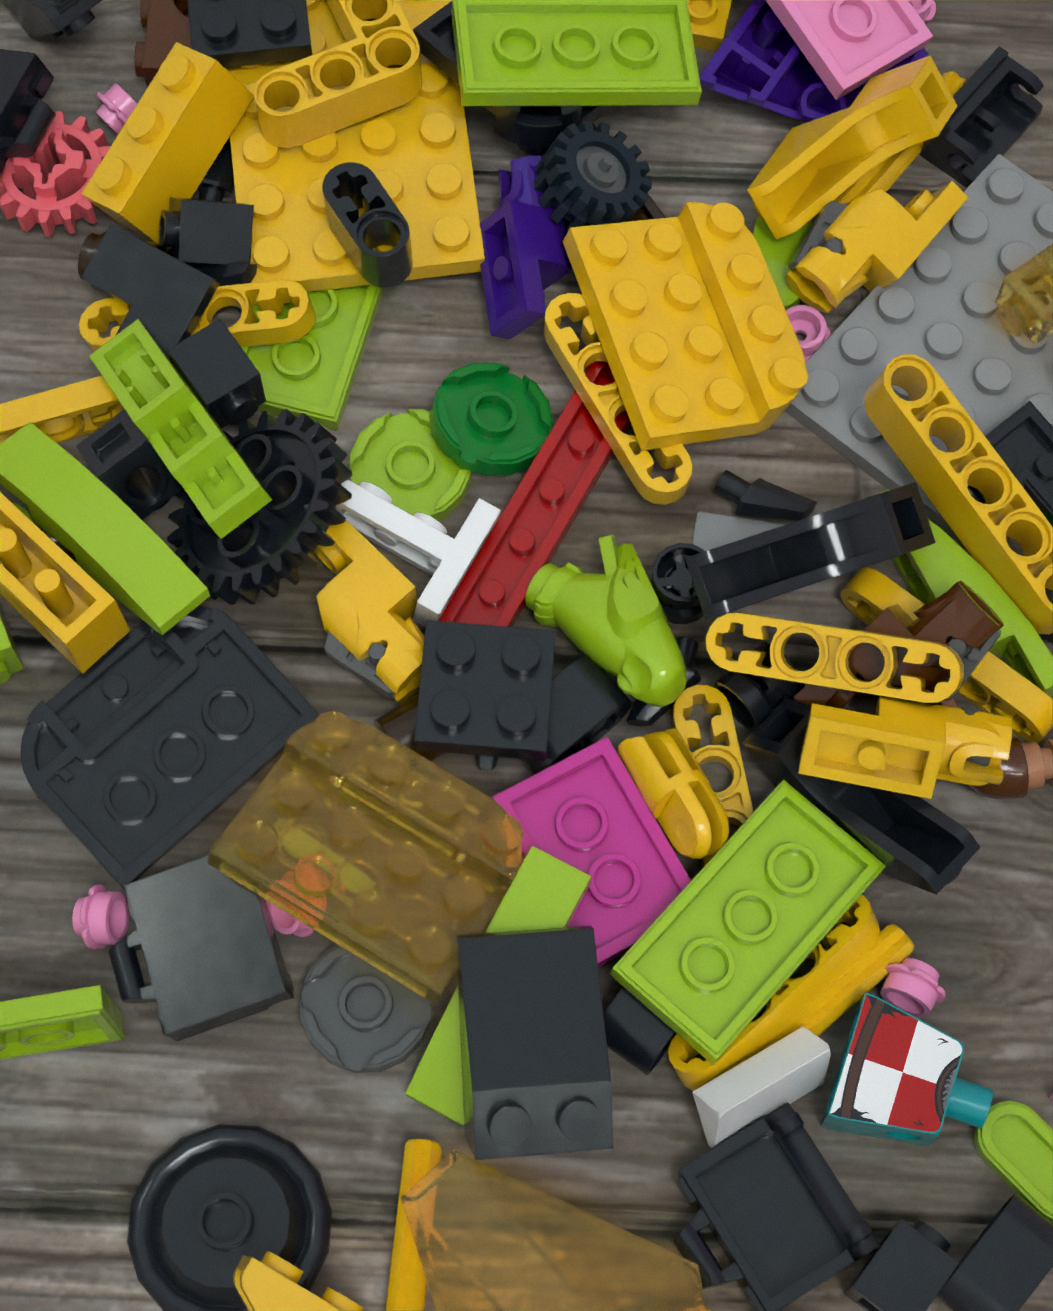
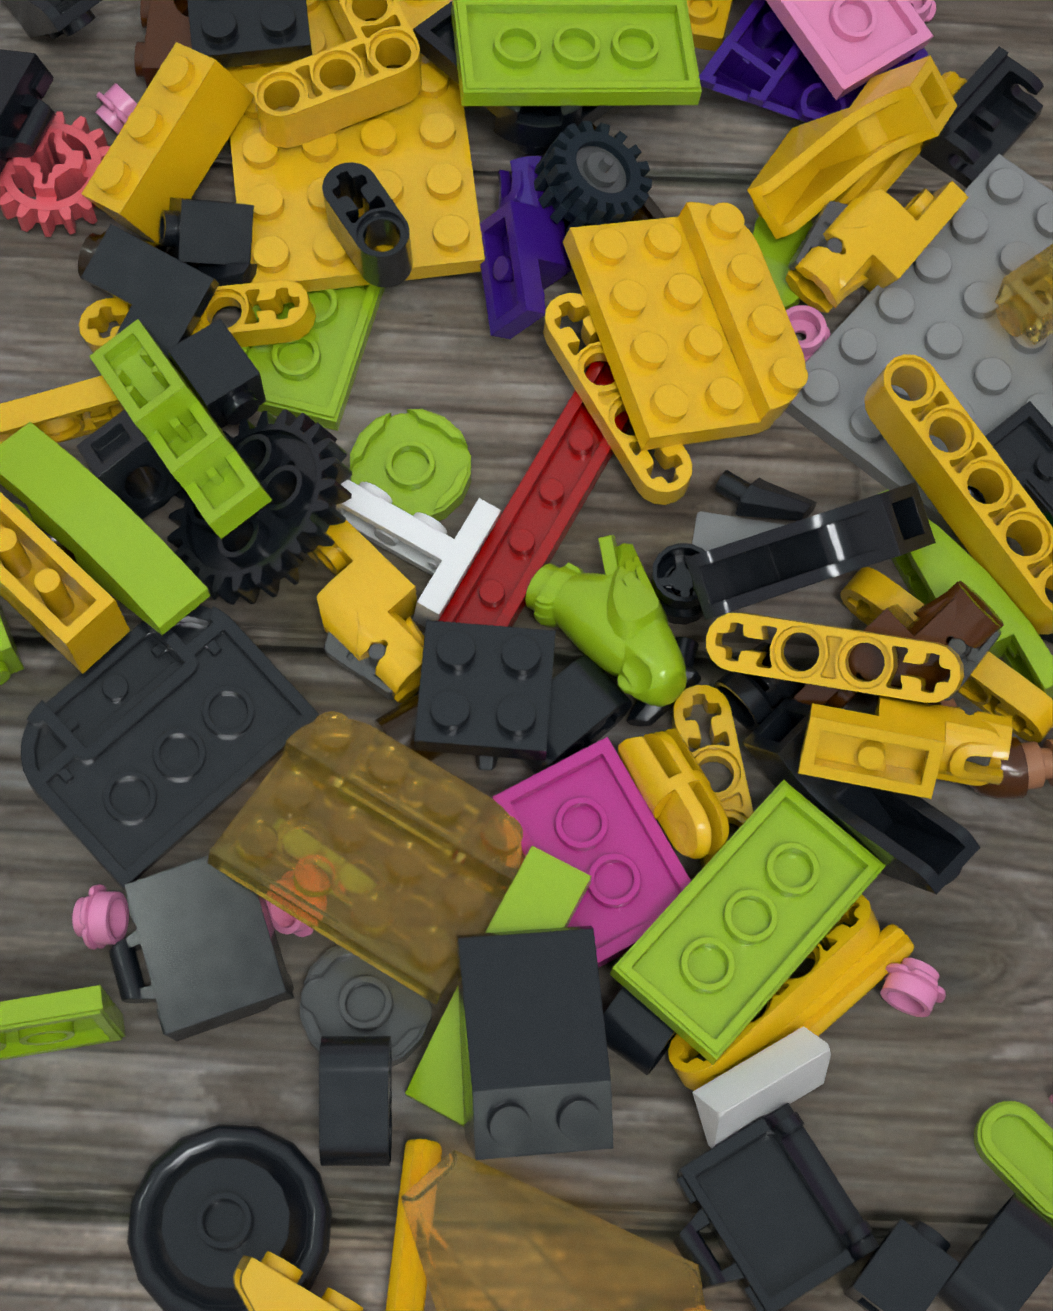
(219, 178): black bar -> none
(355, 1101): none -> black beam
(490, 419): green tile -> none
(901, 1079): torso -> none

